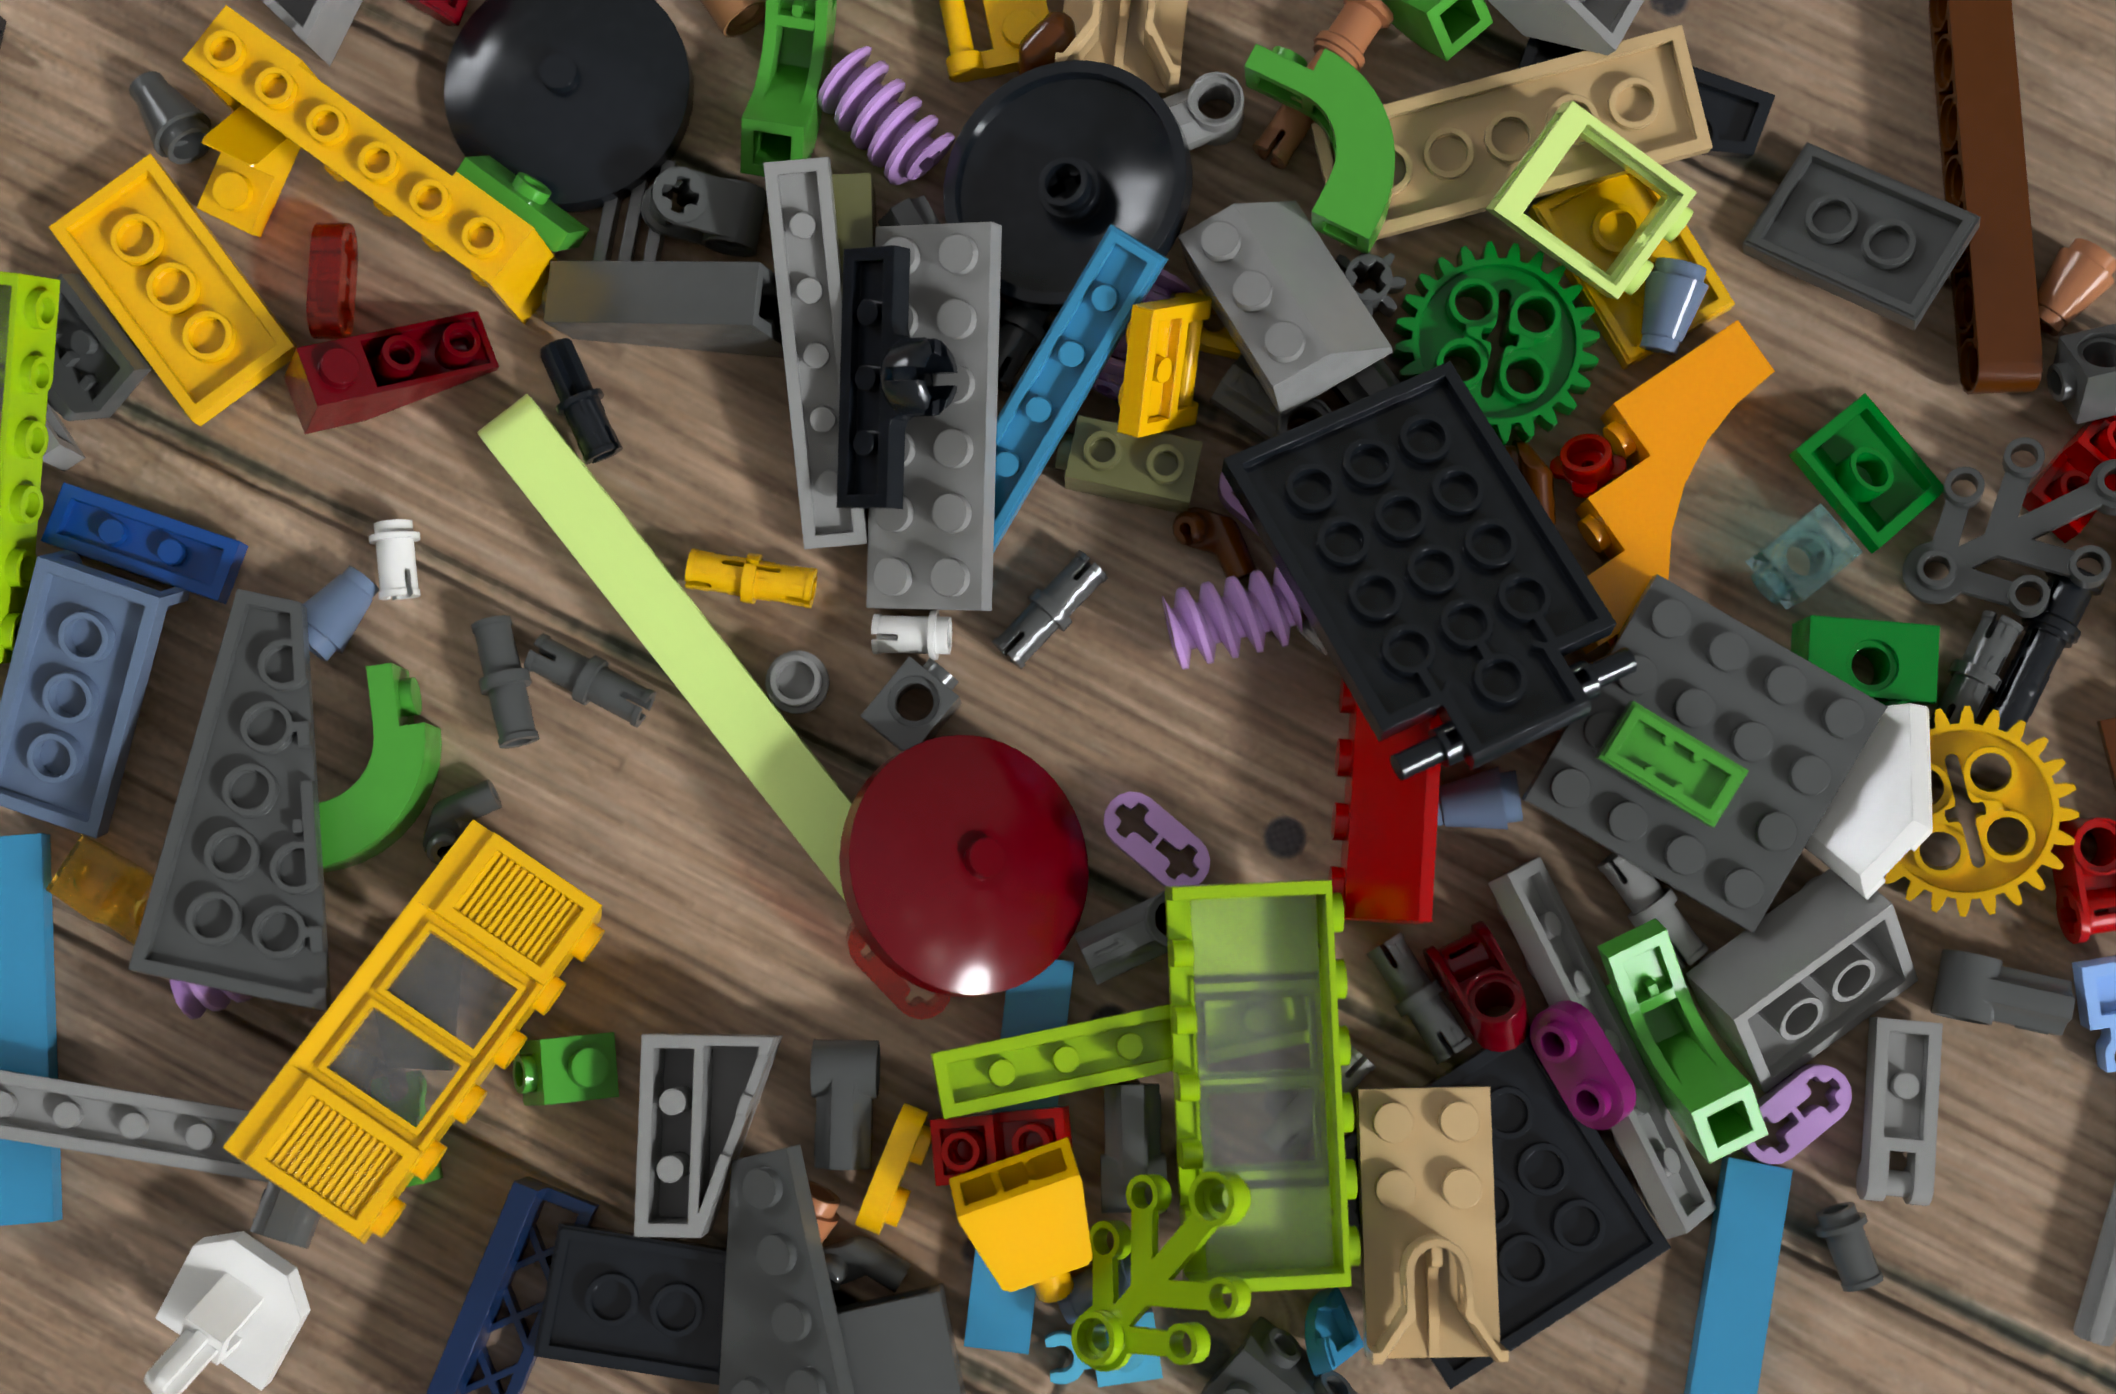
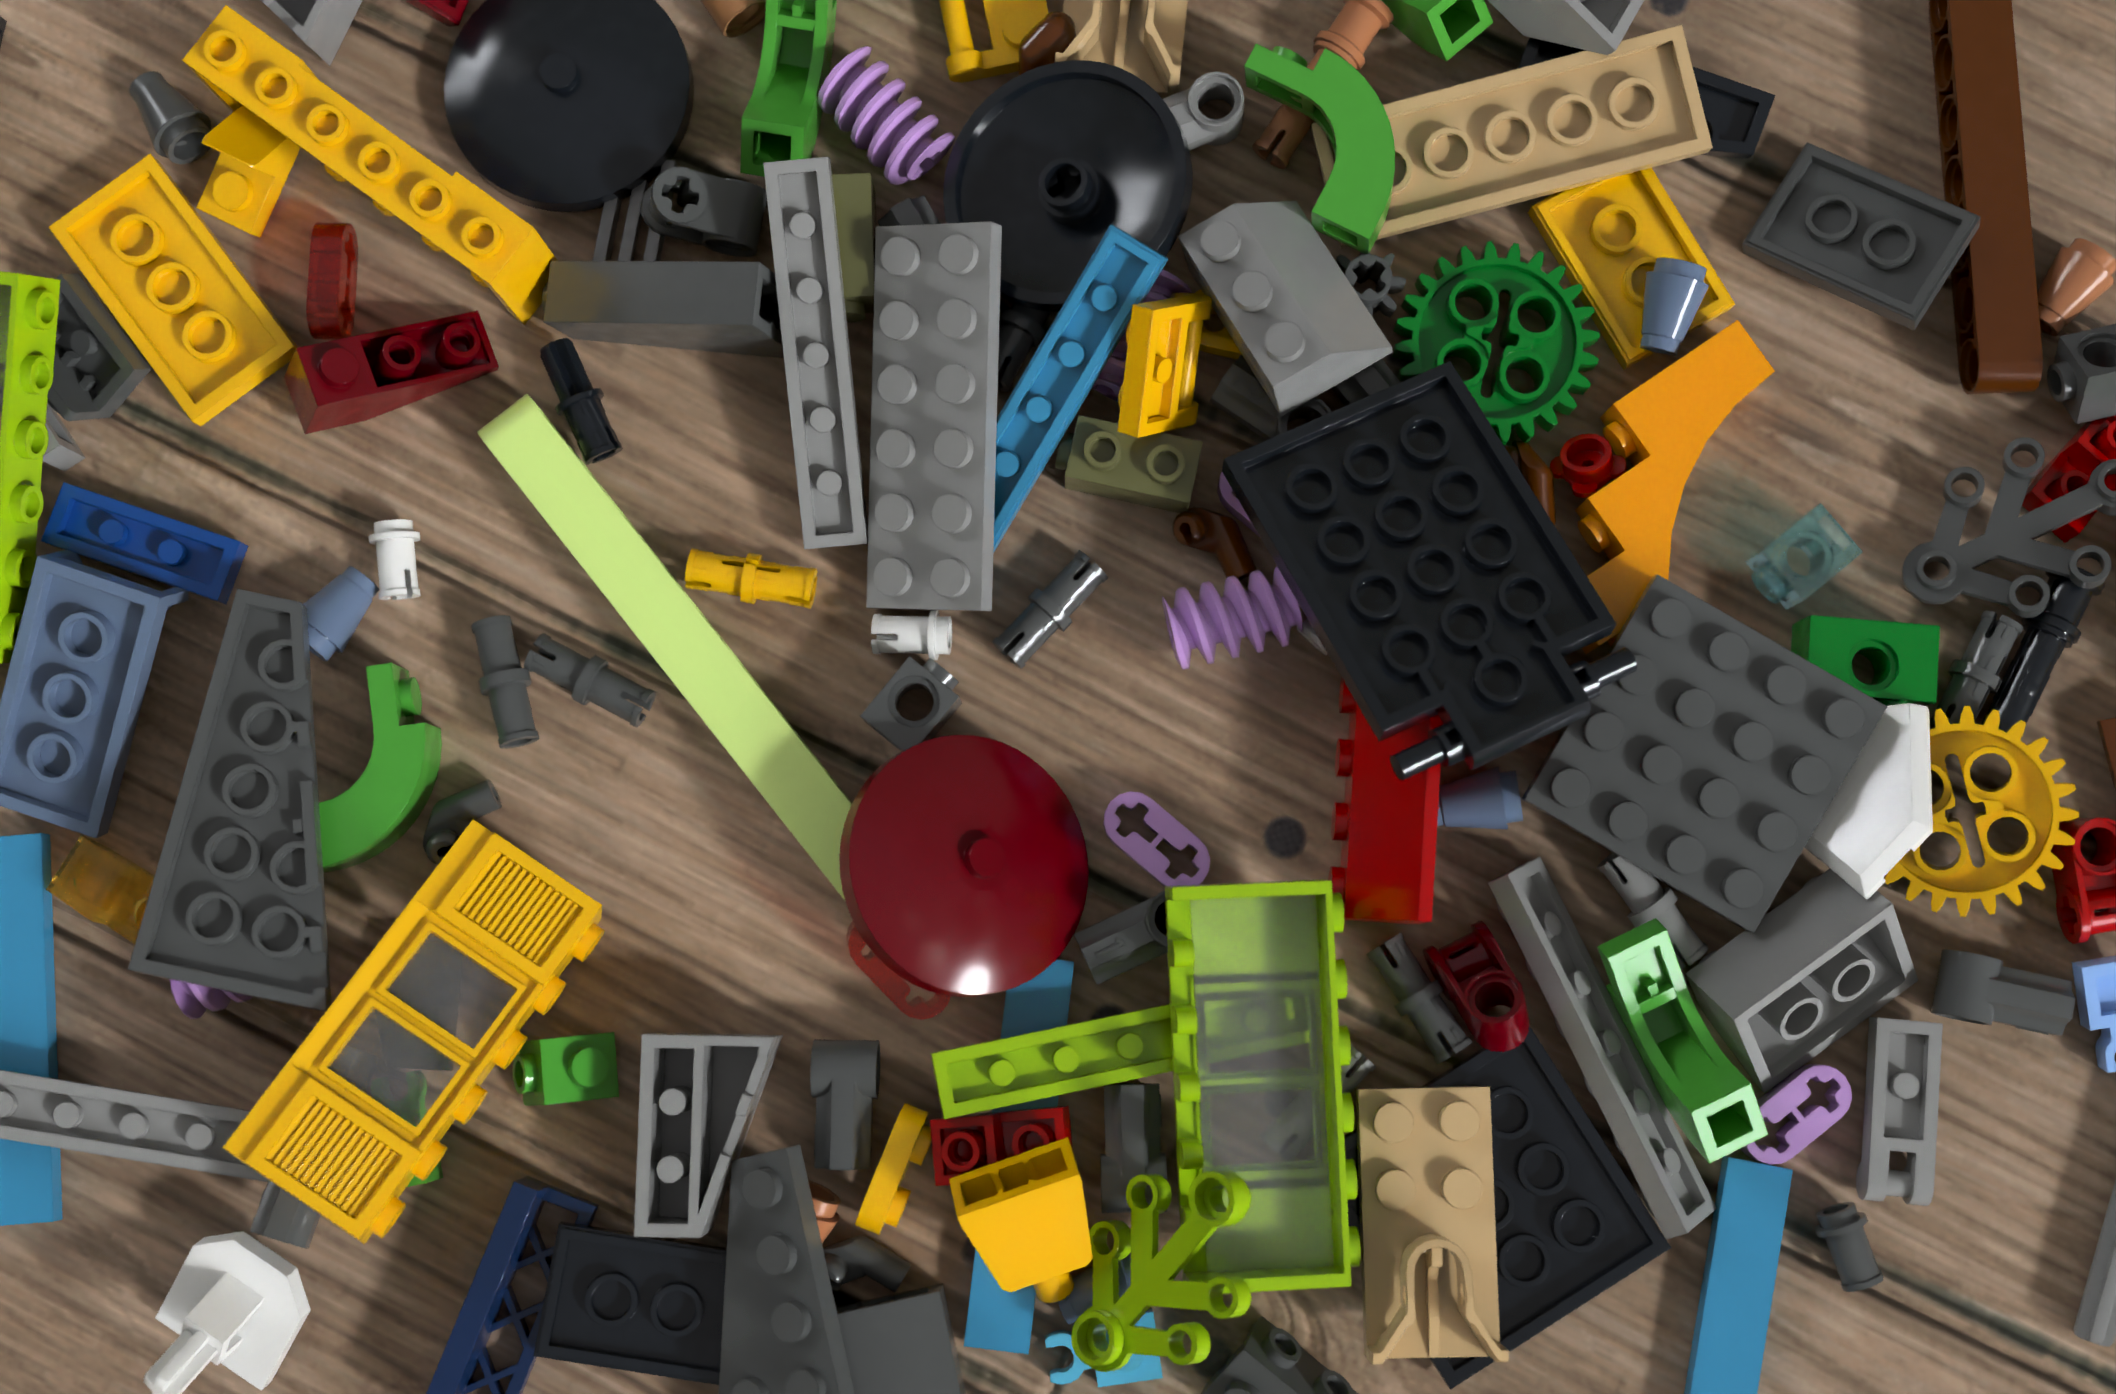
(527, 199): bright green plate -> none
(797, 682): light grey plate -> none
(882, 377): black plate -> none
(1330, 1331): dark azure tile -> none
(1583, 1065): magenta plate -> none
(1664, 220): yellowish green window -> none
(1671, 764): bright green plate -> none
(1867, 473): green slope -> none

